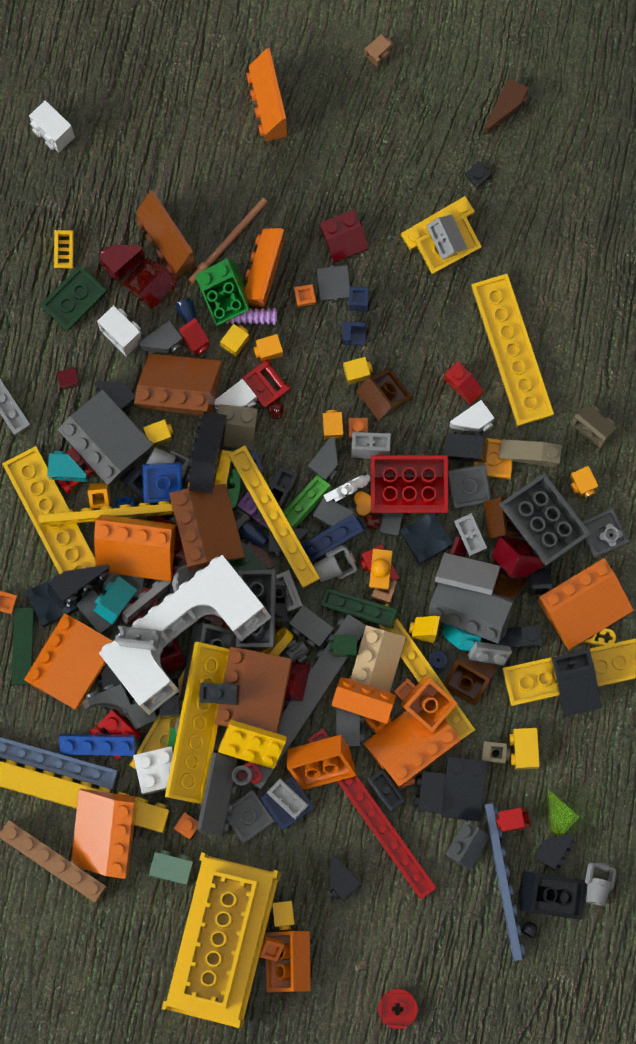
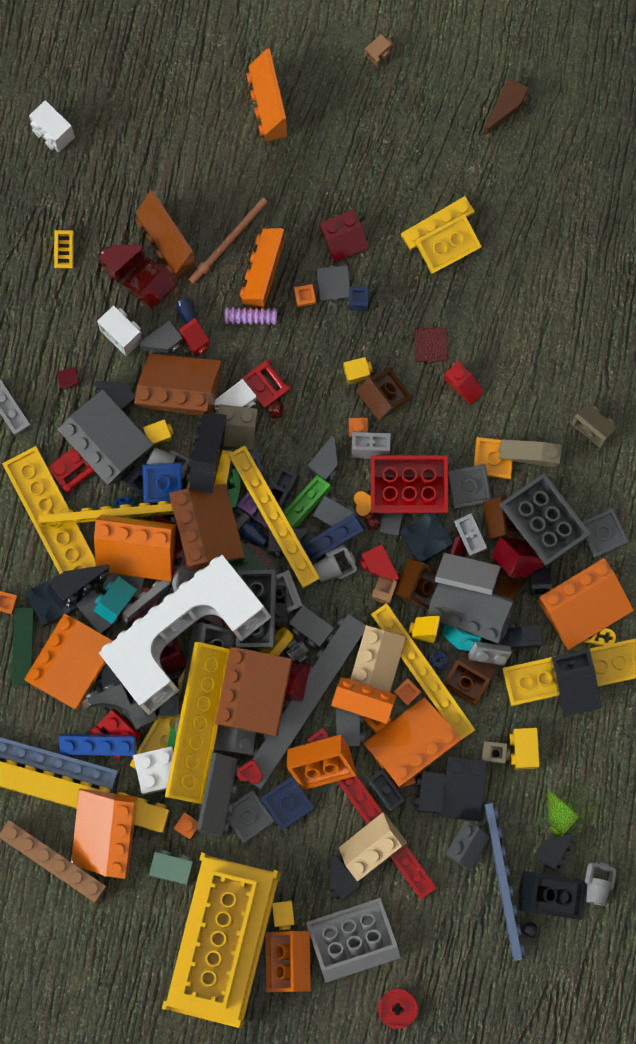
(64, 468): teal slope -> none
(73, 298): dark green plate -> none
(99, 495): light orange brick -> none
(138, 638): light grey hinge -> none
(219, 693): black plate -> none
(223, 291): green slope -> none
(235, 339): yellow brick -> none
(237, 770): dark grey piece -> none
(252, 744): yellow plate -> none
(268, 348): light orange brick -> none
(271, 949): orange plate -> none
(287, 799): light grey plate -> none
(332, 424): light orange brick -> none
(343, 646): dark green brick -> none
(347, 488): white plate -> none
(353, 940): none -> light grey slope
(354, 333): dark blue panel -> none
(359, 608): dark green tile -> none
(371, 846): none -> tan slope
(380, 569): light orange tile -> none
(417, 584): none -> reddish brown slope
(428, 703): orange slope -> none
(430, 345): none -> clear red piece
(446, 236): light grey hinge -> none
(466, 447): black brick -> none
(474, 419): white slope -> none
(478, 174): black plate -> none
(512, 350): yellow plate -> none
(513, 820): red slope -> none
(583, 482): light orange brick -> none
(610, 529): light grey plate -> none

